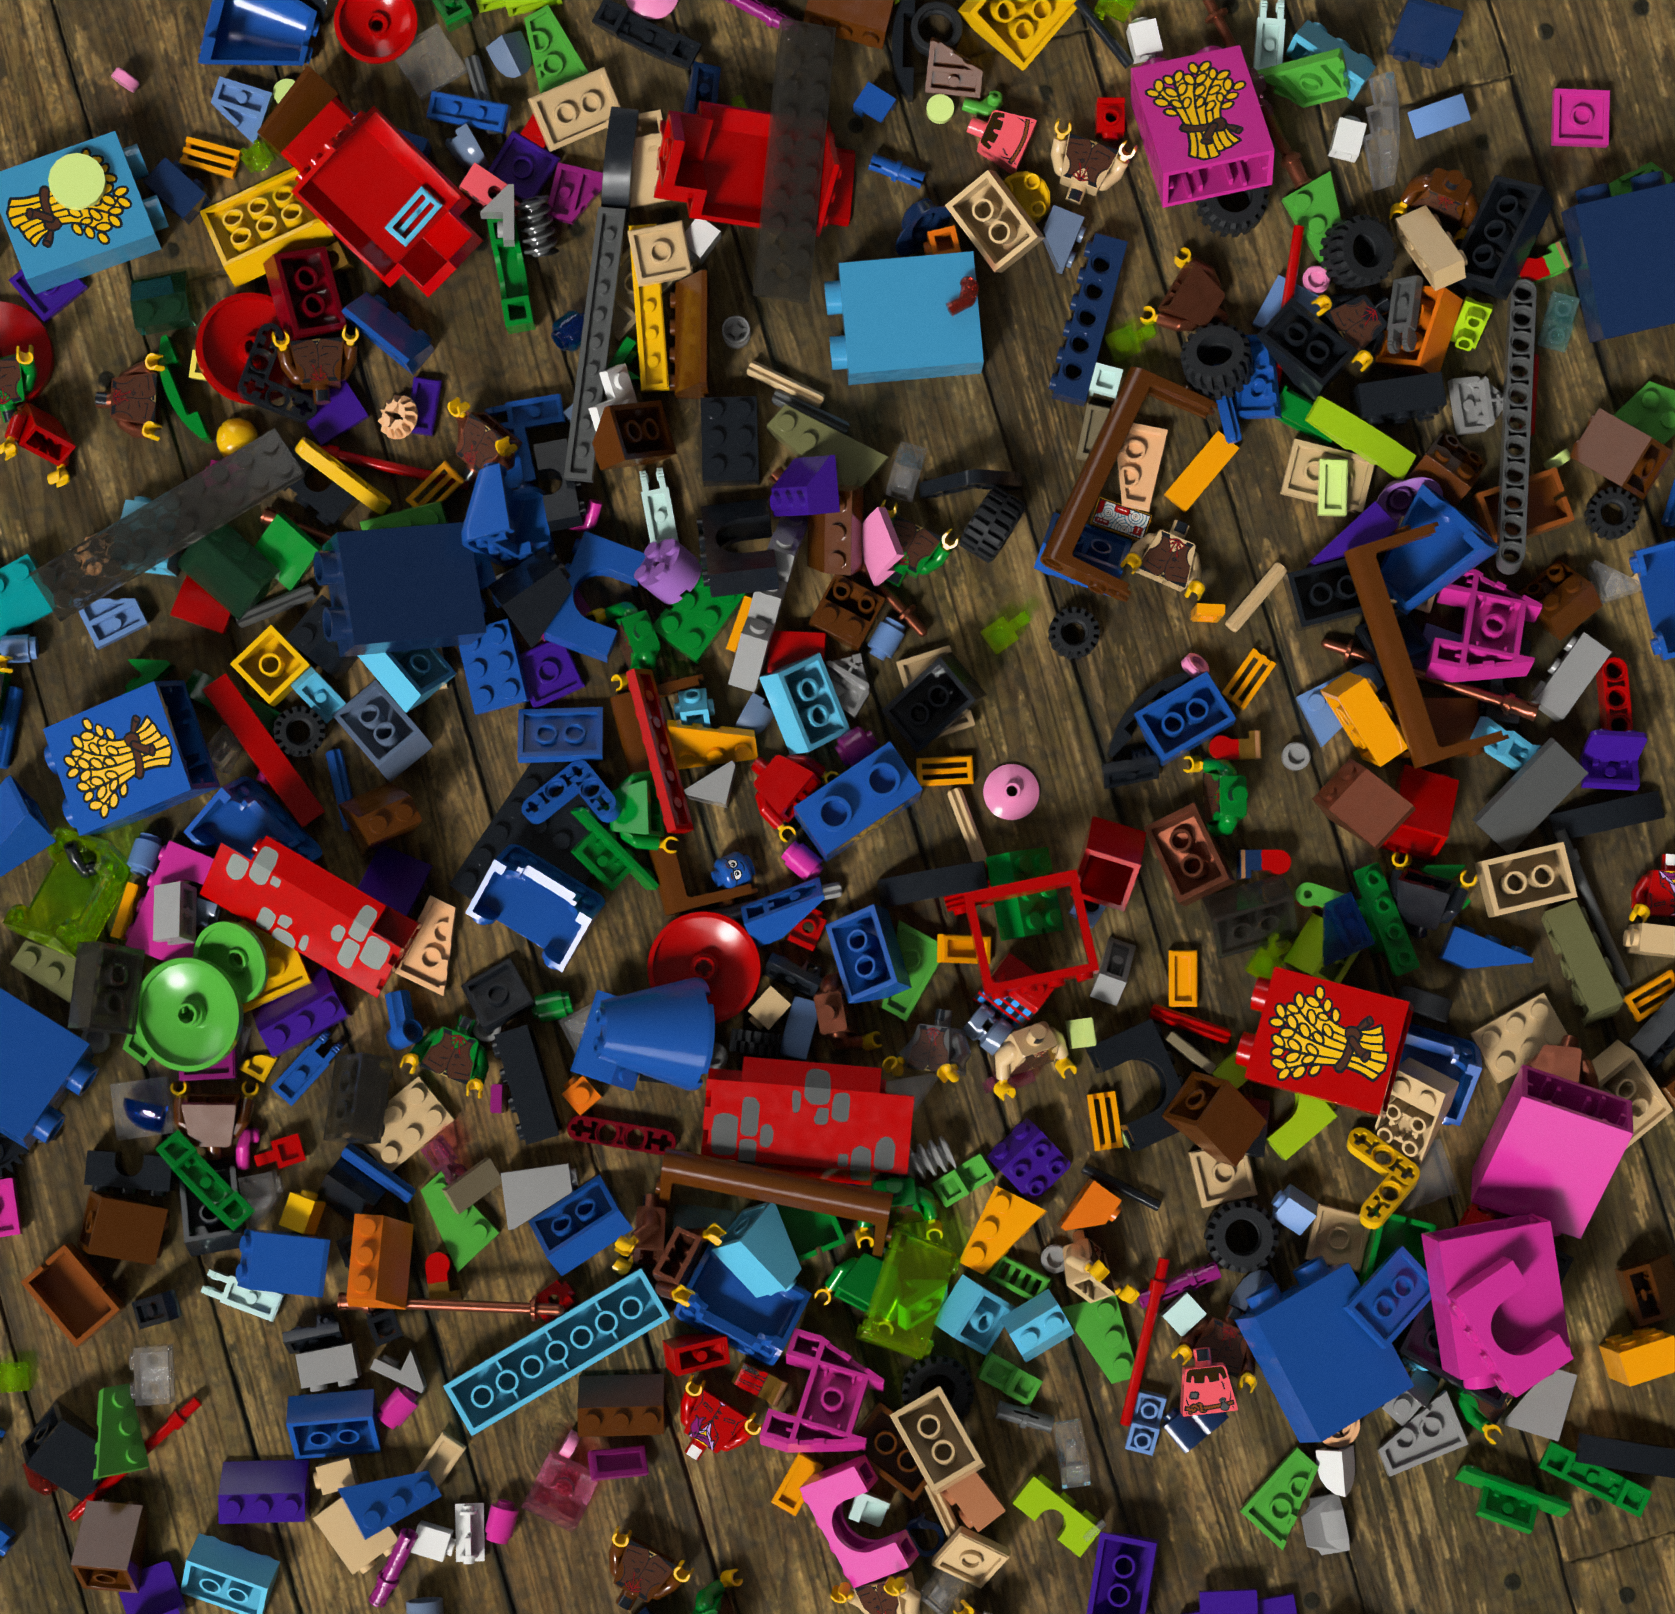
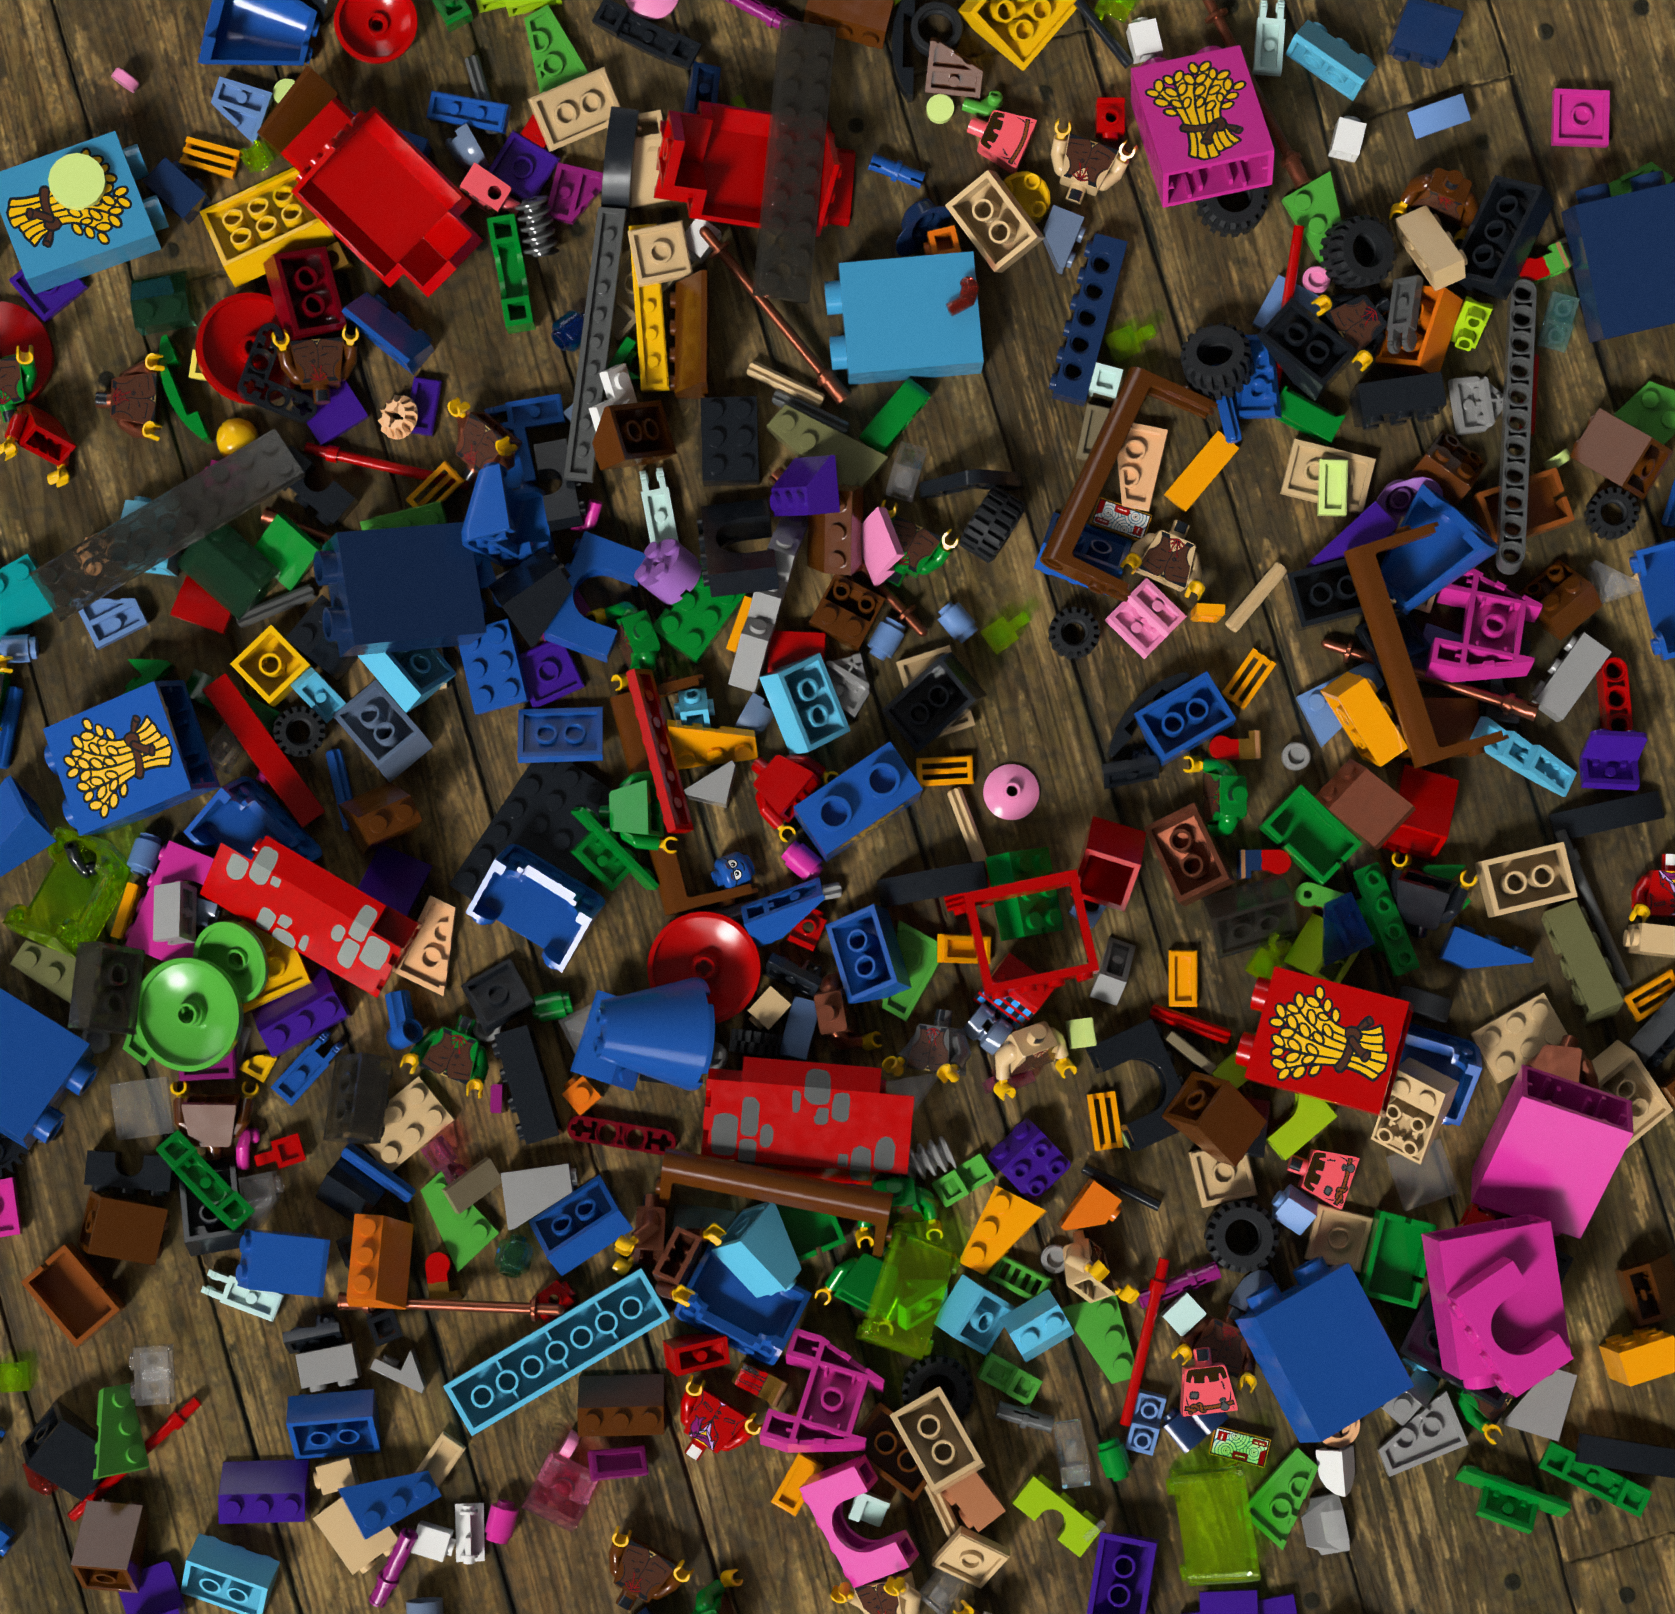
(146, 1114): clear blue brick -> none
(156, 1309): black slope -> none
(302, 1212): yellow brick -> none
(342, 475): yellow beam -> none
(398, 1407): dark pink brick -> none
(429, 198): medium azure tile -> none
(430, 62): clear tile -> none
(503, 208): light grey slope -> none
(510, 54): sand blue brick -> none
(514, 1256): none -> clear green head
(580, 785): blue beam -> none
(734, 327): light grey wheel -> none
(825, 376): none -> copper bar
(855, 746): magenta head -> none
(874, 103): blue panel -> none
(895, 416): none -> green beam
(922, 1522): dark blue piece -> none
(957, 621): none -> medium blue brick
(1114, 1459): none -> green brick
(1145, 618): none -> bright pink slope
(1191, 298): copper torso -> none
(1194, 665): bright pink tile -> none
(1214, 1524): none -> clear neon green windscreen
(1239, 1446): none -> tile
(1260, 85): clear pink plate -> none
(1310, 78): bright green wing -> none
(1310, 835): none -> green piece
(1325, 1175): none -> torso
(1360, 437): lime slope -> none
(1384, 126): clear slope -> none
(1390, 1297): blue plate -> none
(1392, 1178): yellow beam -> none
(1530, 796): dark grey tile -> none

